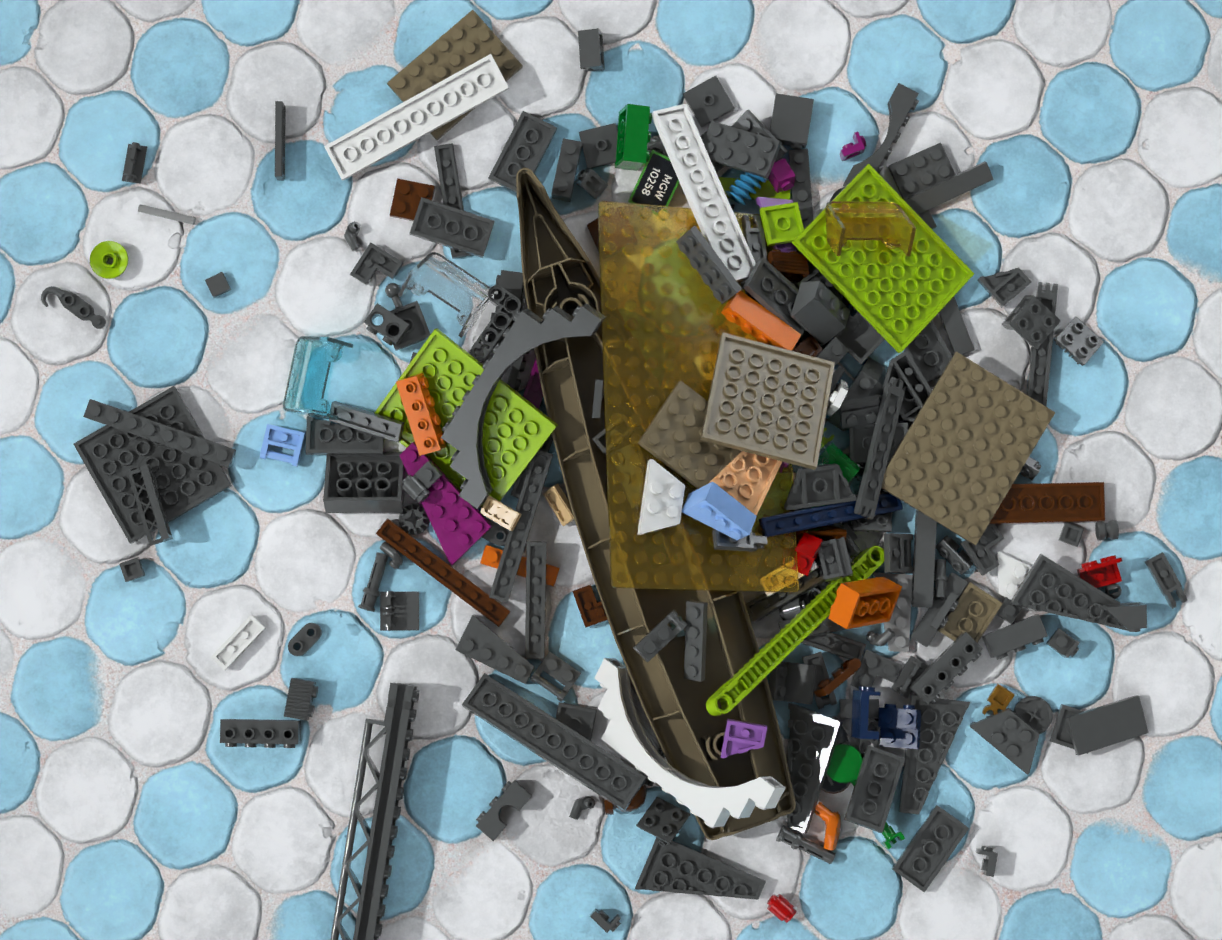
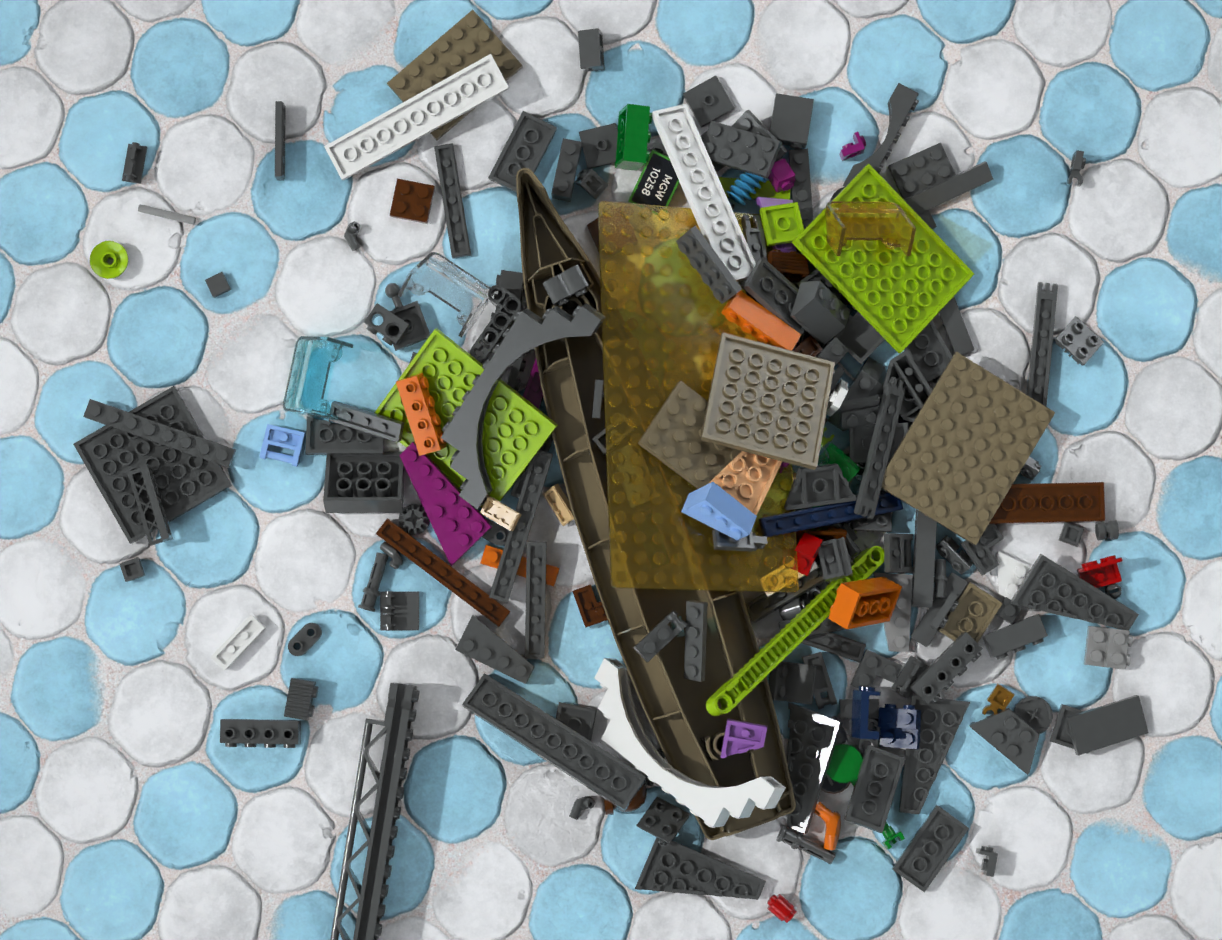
(75, 305): dark grey piece -> none
(373, 260): dark grey plate -> none
(415, 488): dark grey brick -> none
(428, 474): dark grey plate -> none
(451, 227): dark grey plate -> none
(513, 795): dark grey arch -> none
(560, 671): dark grey plate -> none
(566, 285): none -> dark grey brick
(601, 919): dark grey bracket -> none
(661, 499): white wing -> none
(838, 677): reddish brown hinge -> none
(880, 639): dark grey arm -> none
(1005, 285): dark grey wing -> none
(1032, 321): dark grey bracket -> none
(1063, 643): dark grey bracket -> none
(1077, 164): none -> dark grey plate
(1107, 647): none -> light grey plate
(1128, 615): dark grey slope -> none
(1165, 578): dark grey hinge -> none

